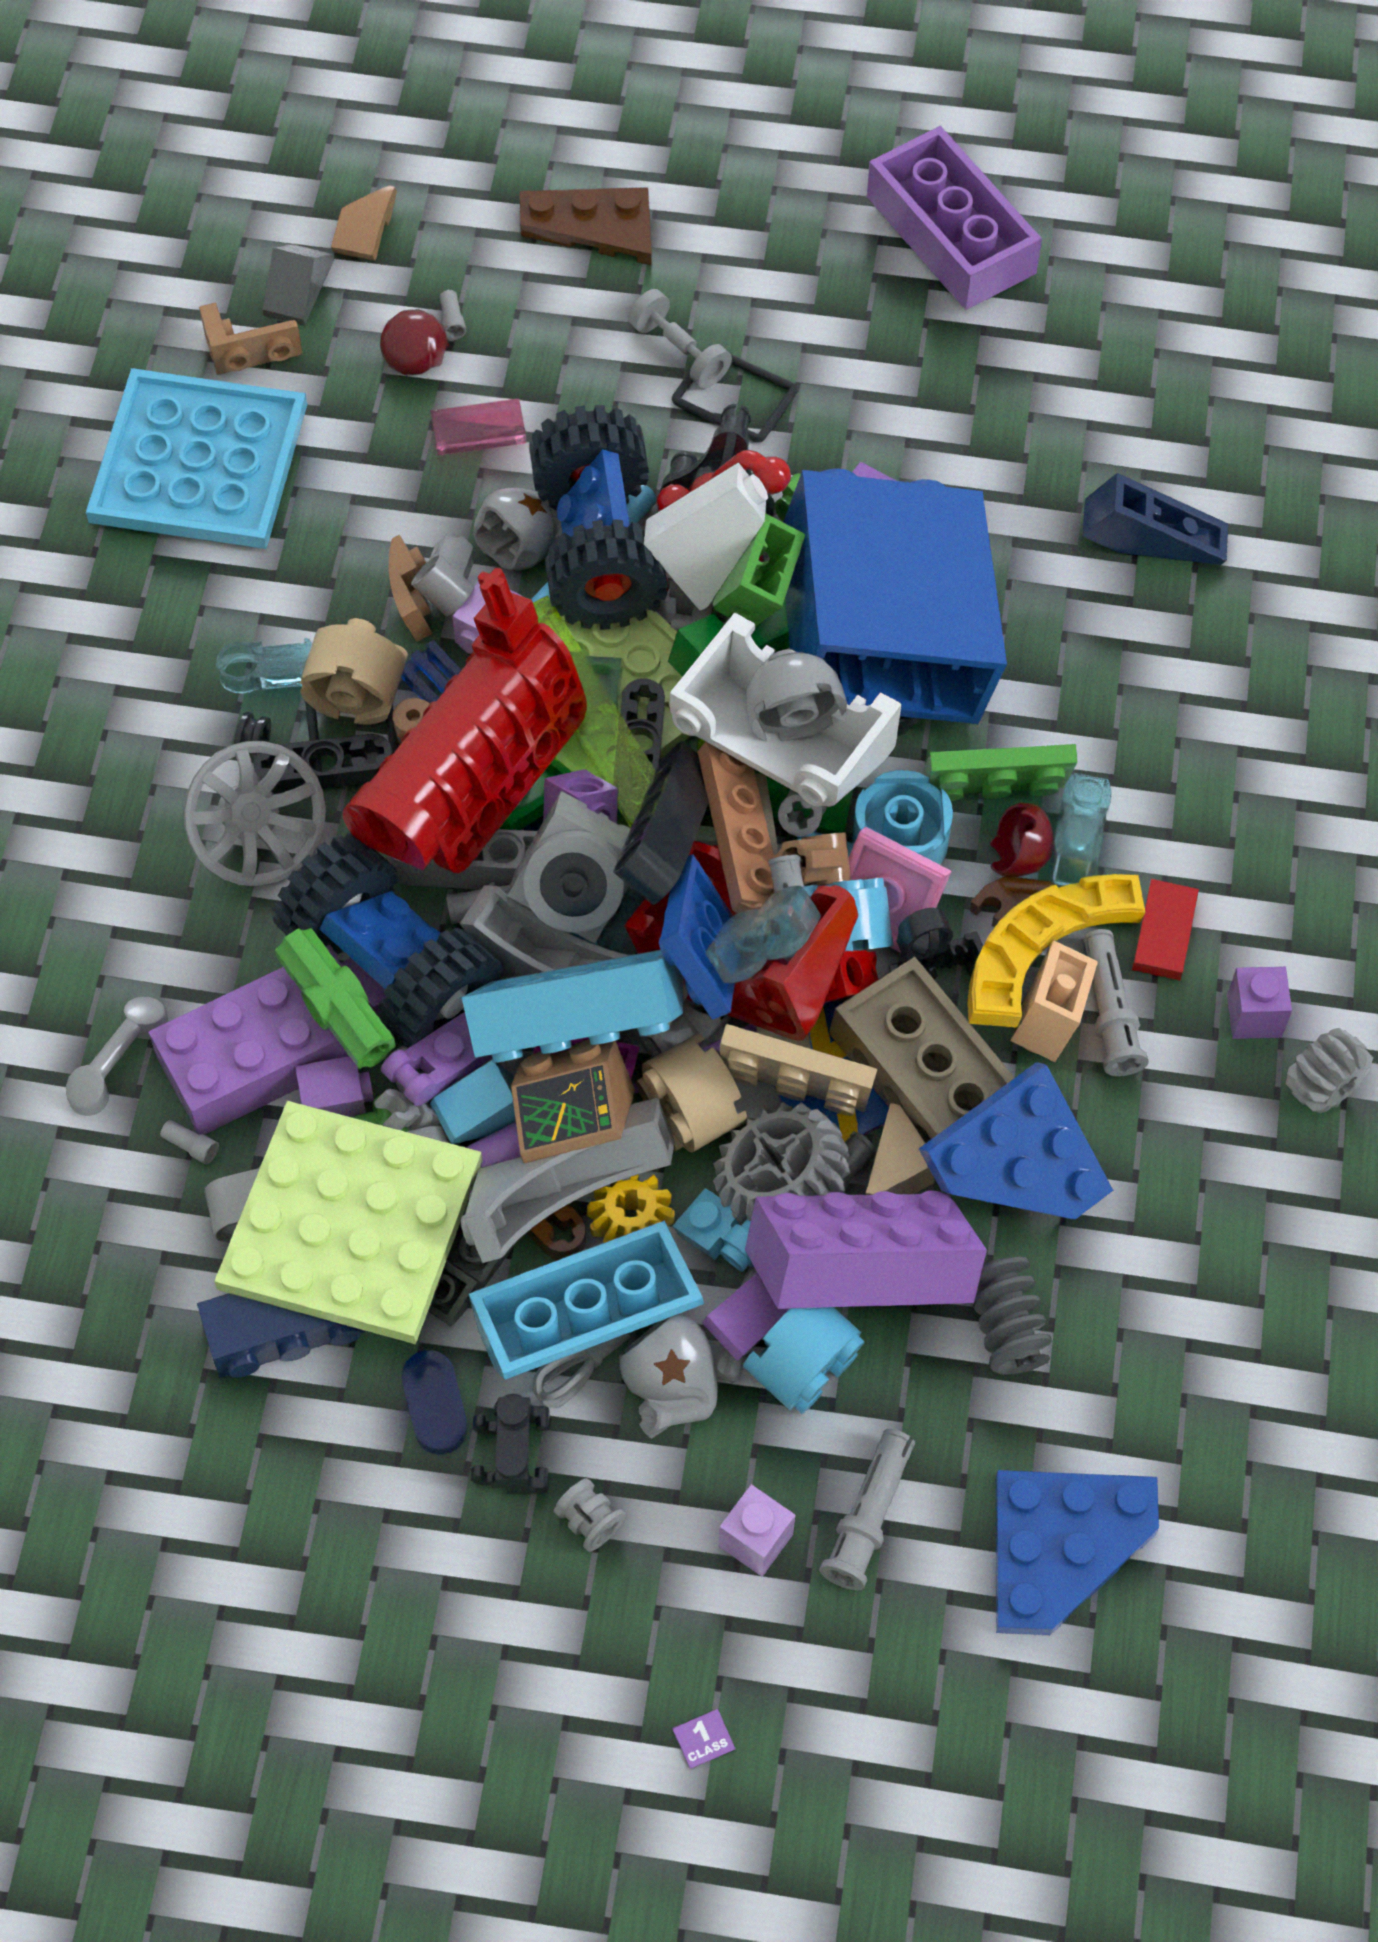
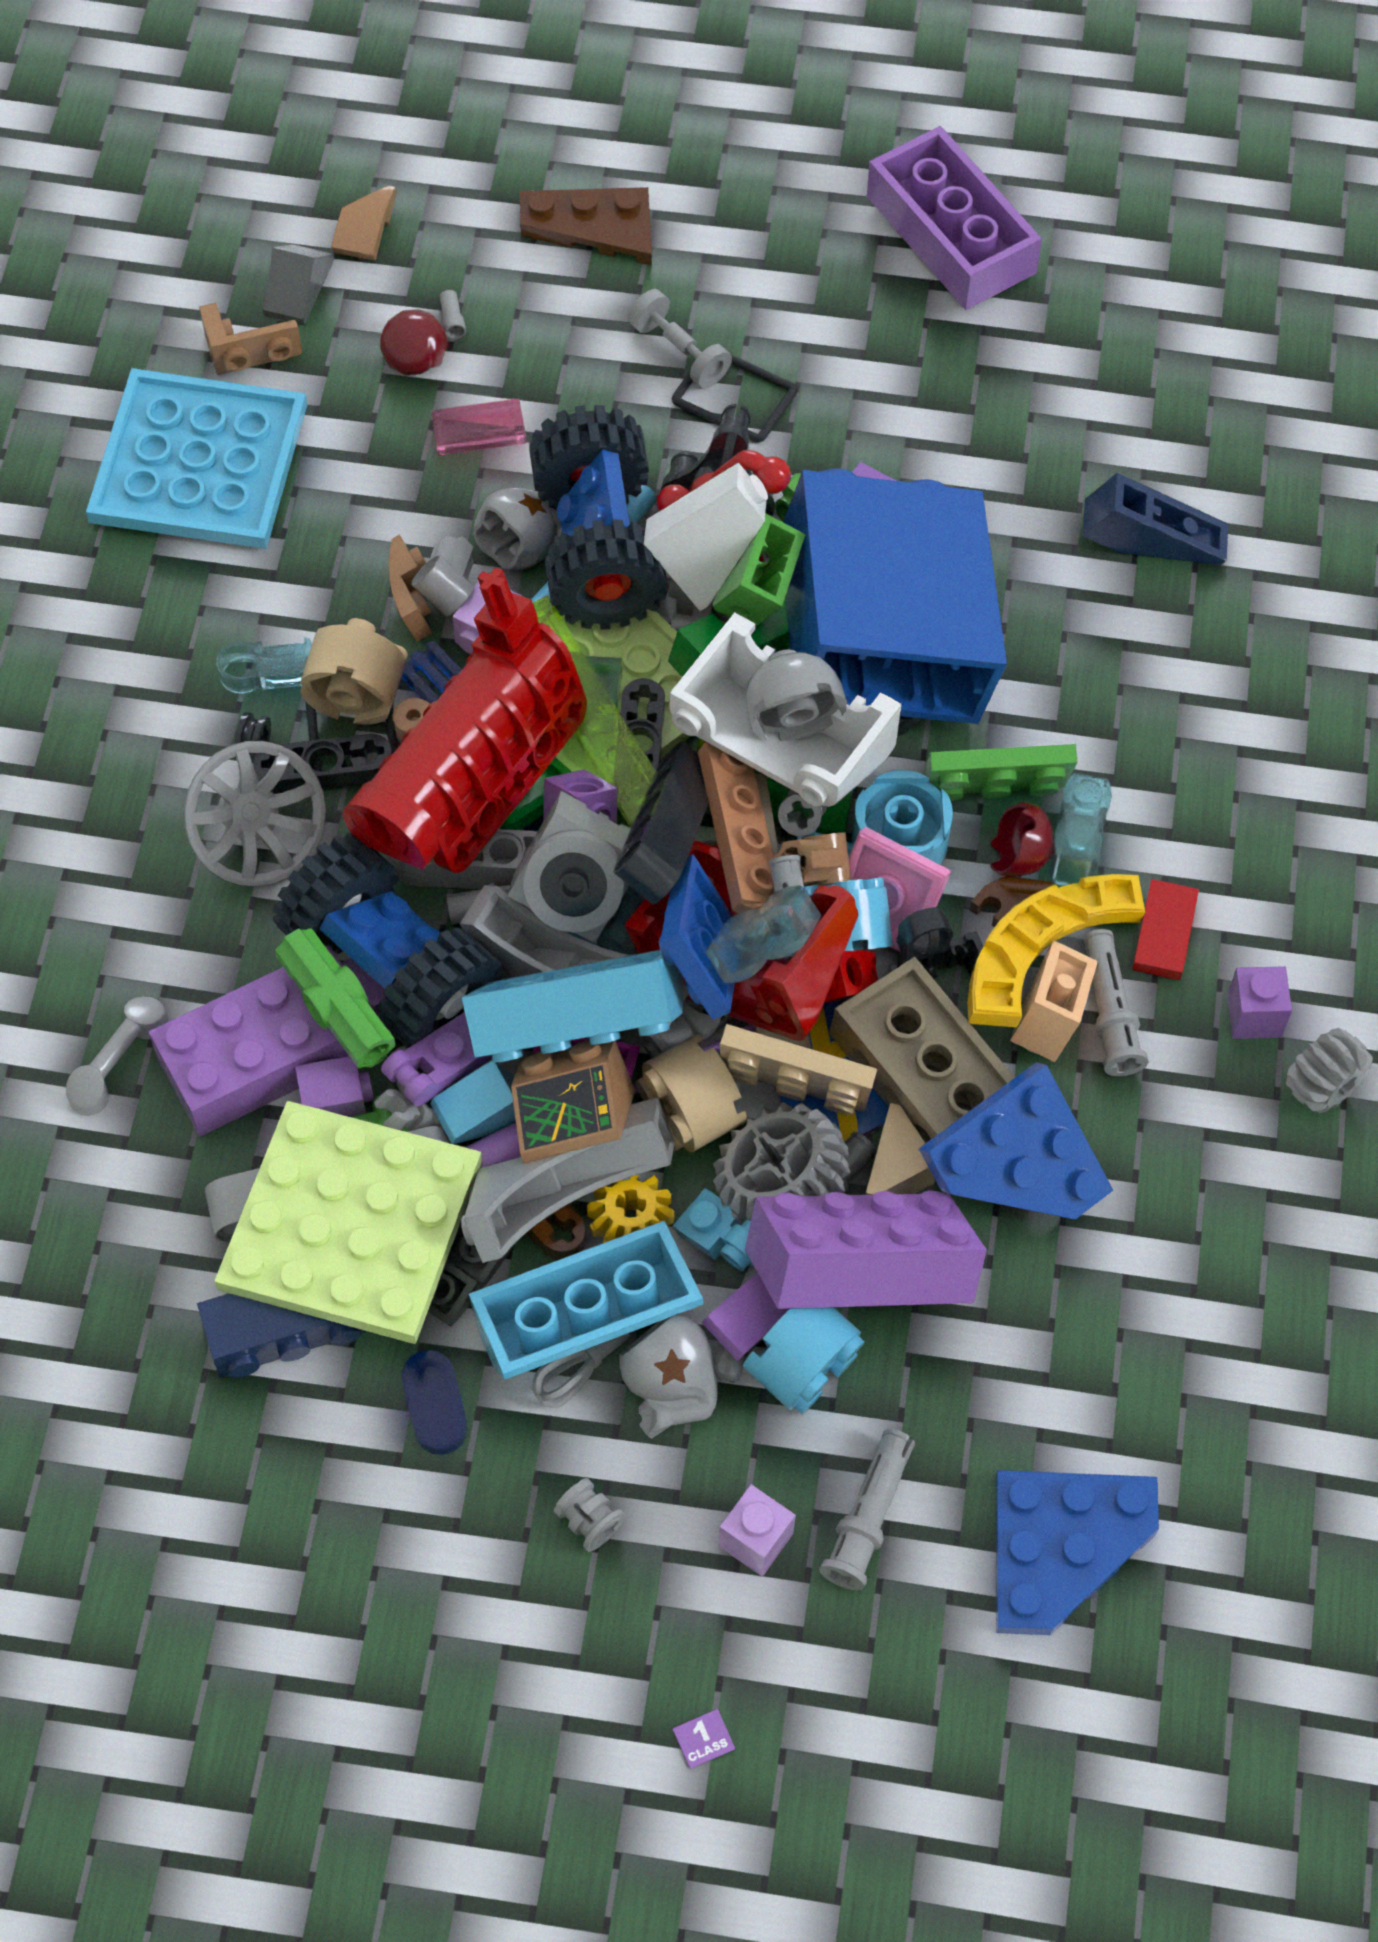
(199, 1146): light grey piece -> none
(512, 1445): black piece -> none
(1007, 1317): dark grey piece -> none

